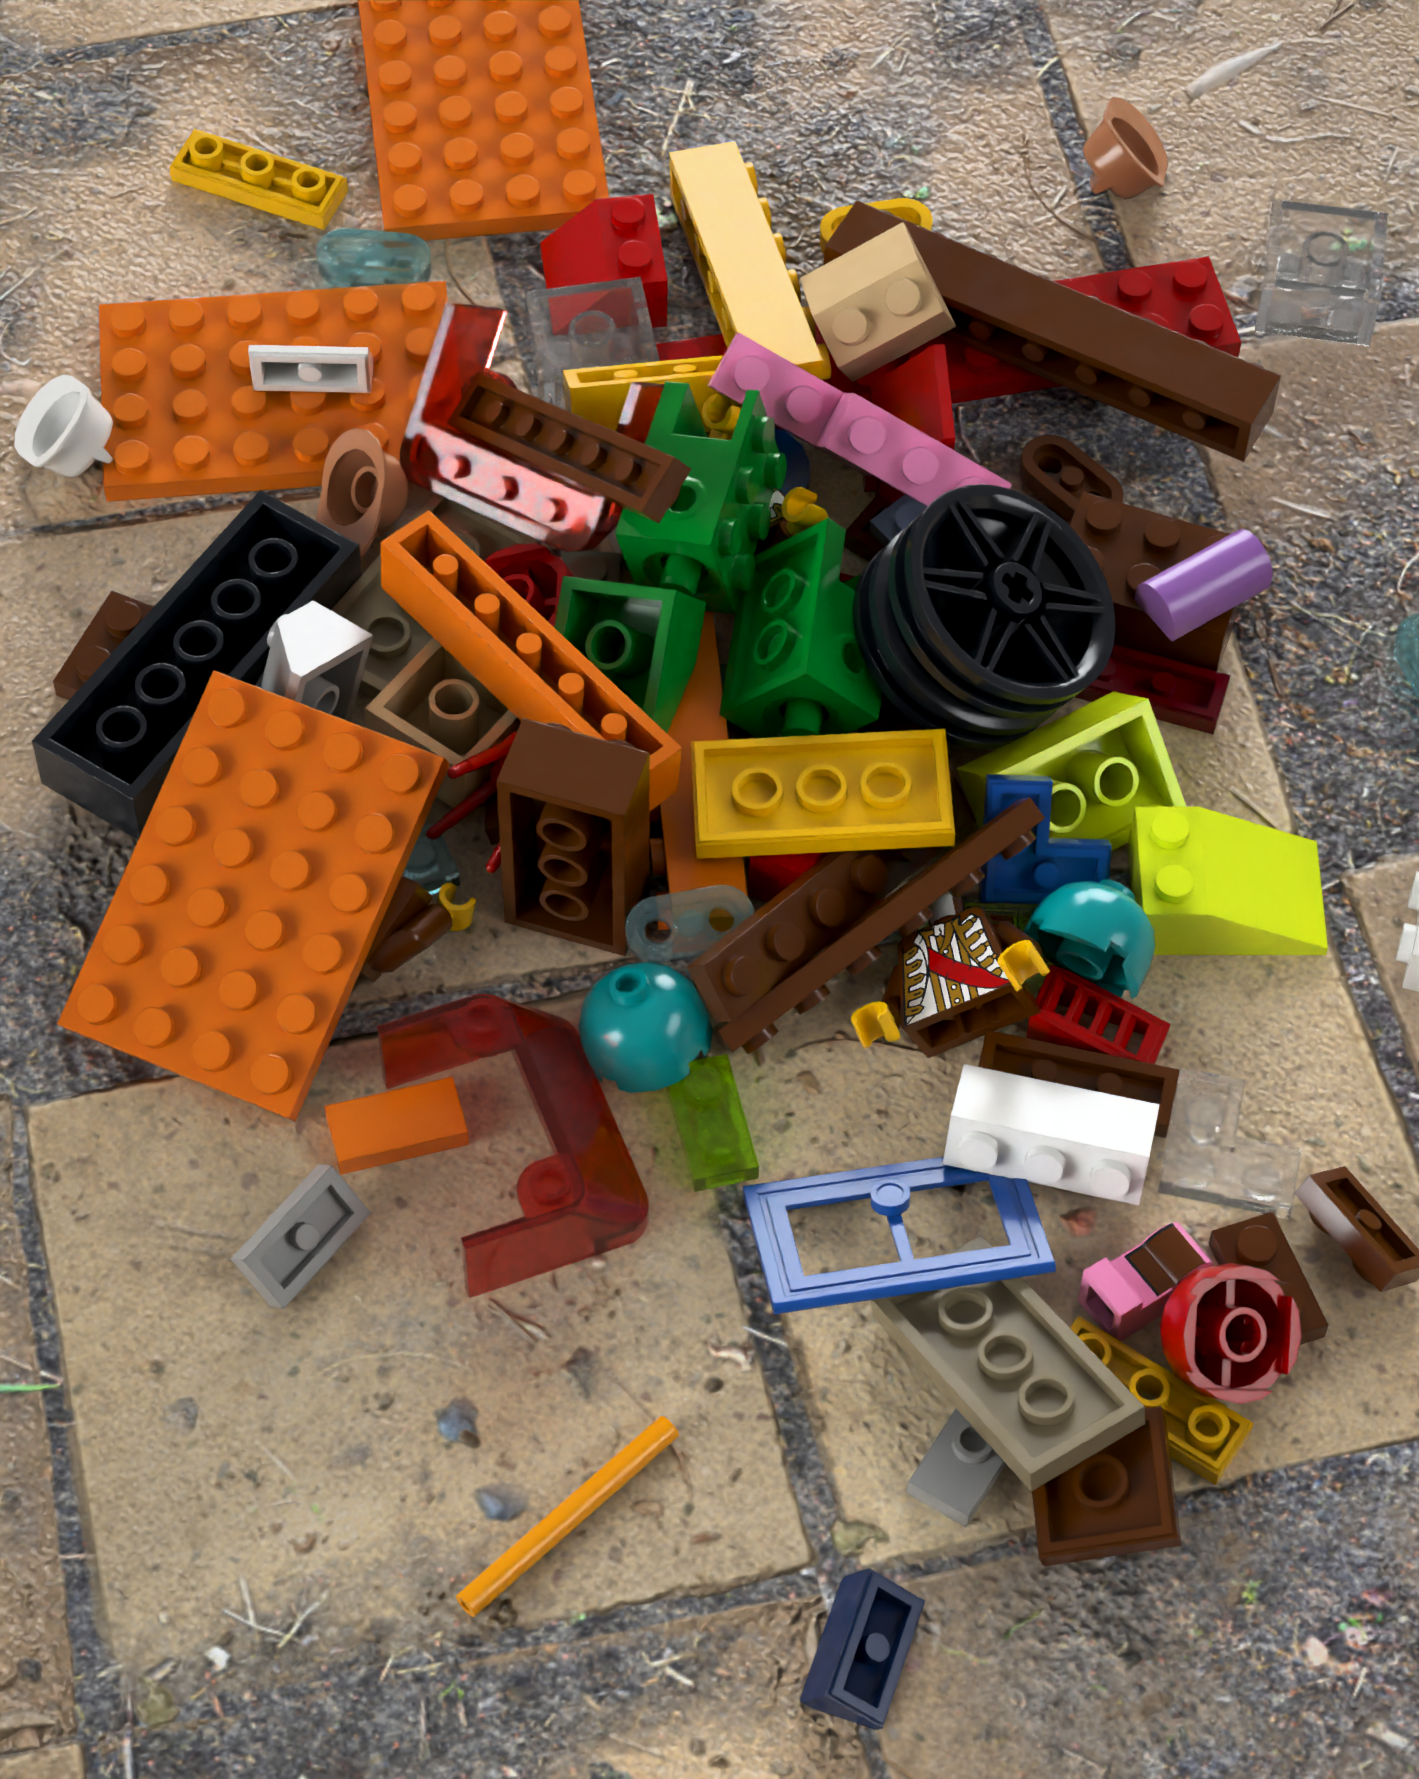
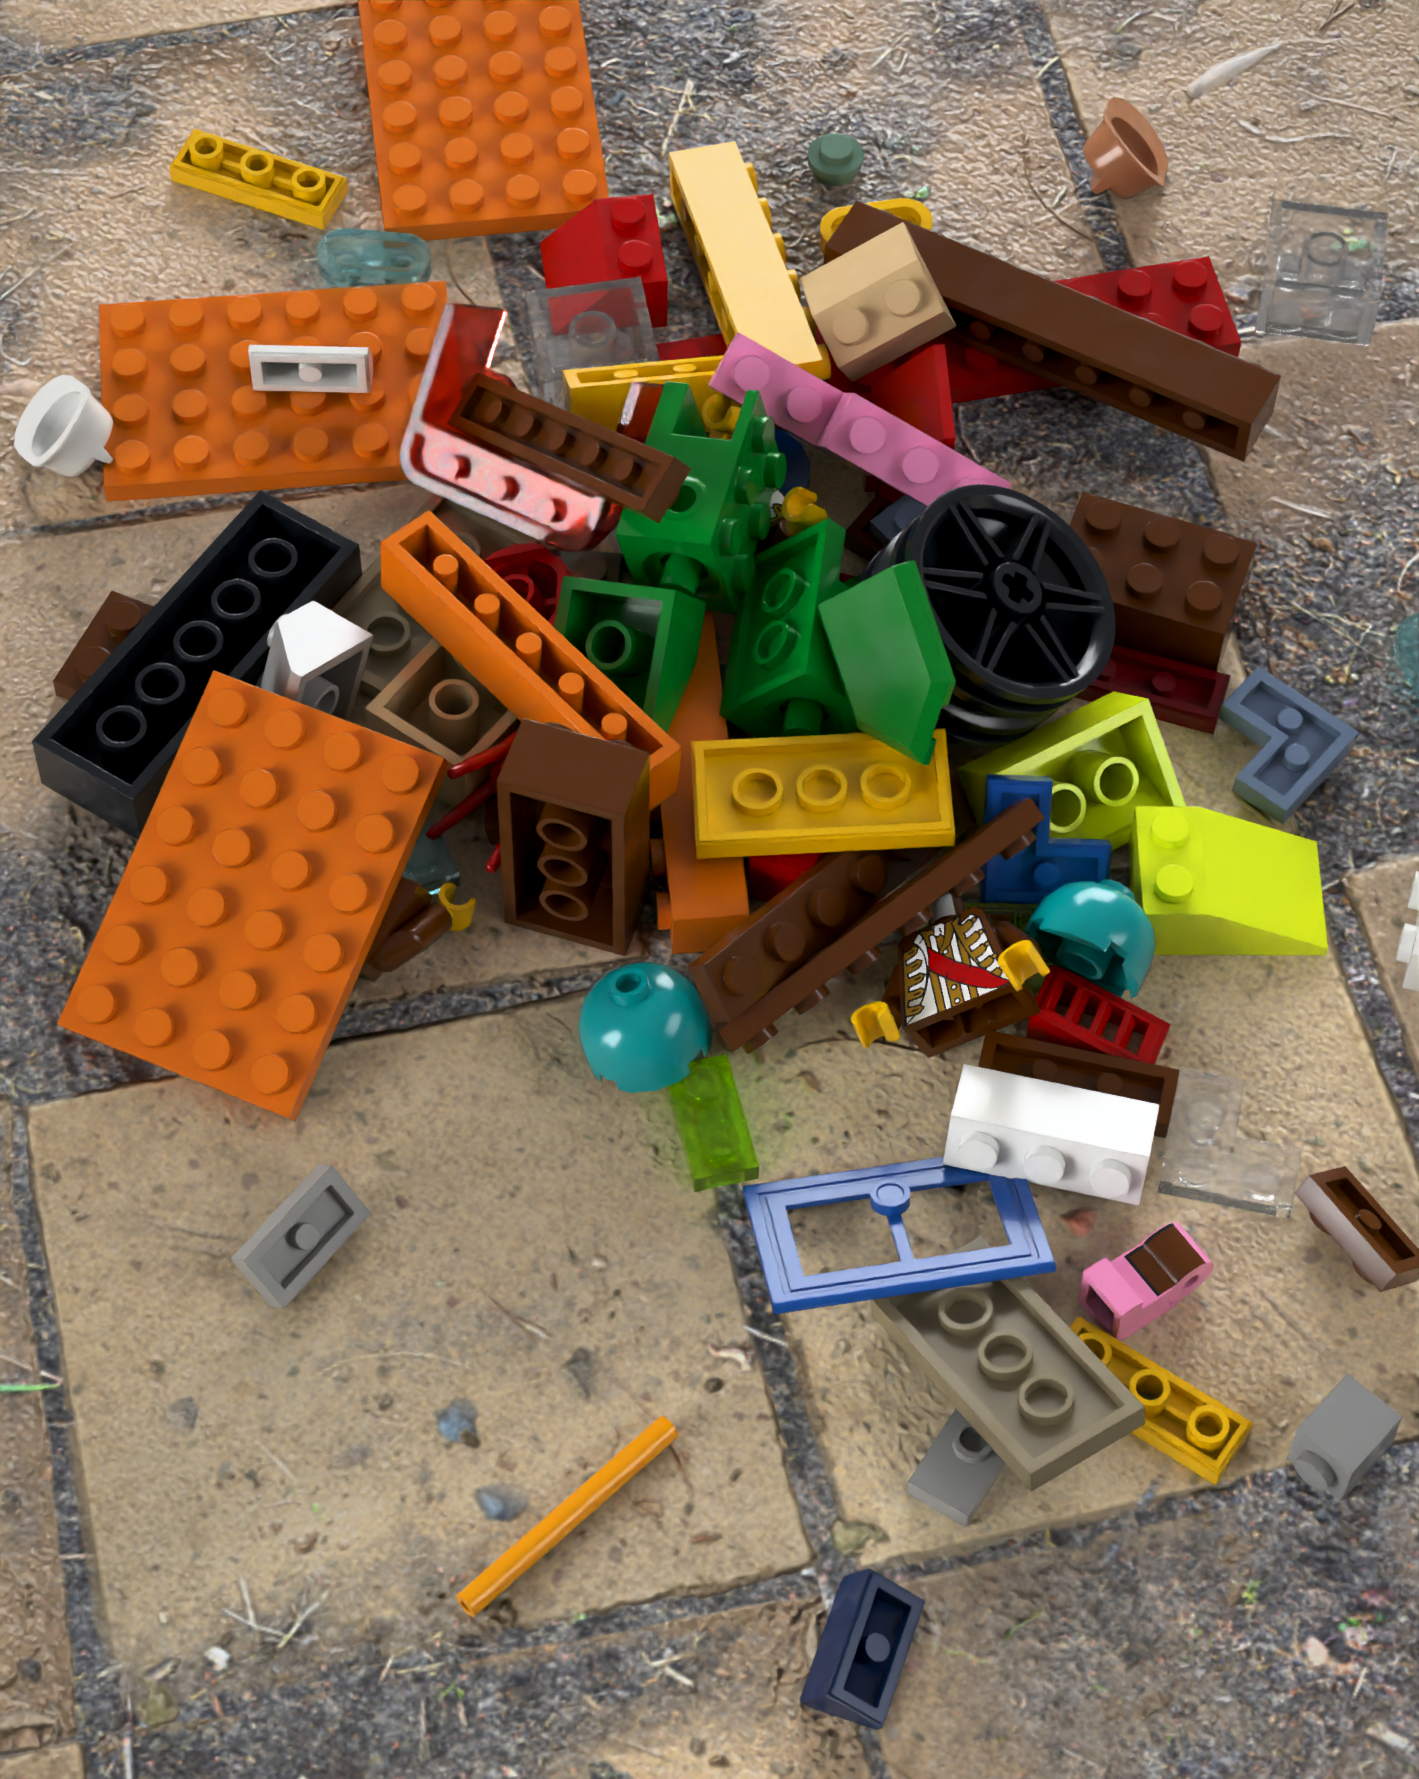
(361, 488): nougat piece -> none
(396, 1125): orange tile -> none
(571, 1202): clear red windscreen -> none
(687, 919): clear light blue plate -> none
(835, 158): none -> sand green plate
(890, 659): none -> green tile
(1073, 475): reddish brown plate -> none
(1111, 1501): reddish brown plate -> none
(1206, 584): medium lavender brick -> none
(1230, 1332): red cylinder -> none
(1263, 1245): reddish brown plate -> none
(1297, 743): none -> sand blue plate
(1343, 1438): none -> light grey brick

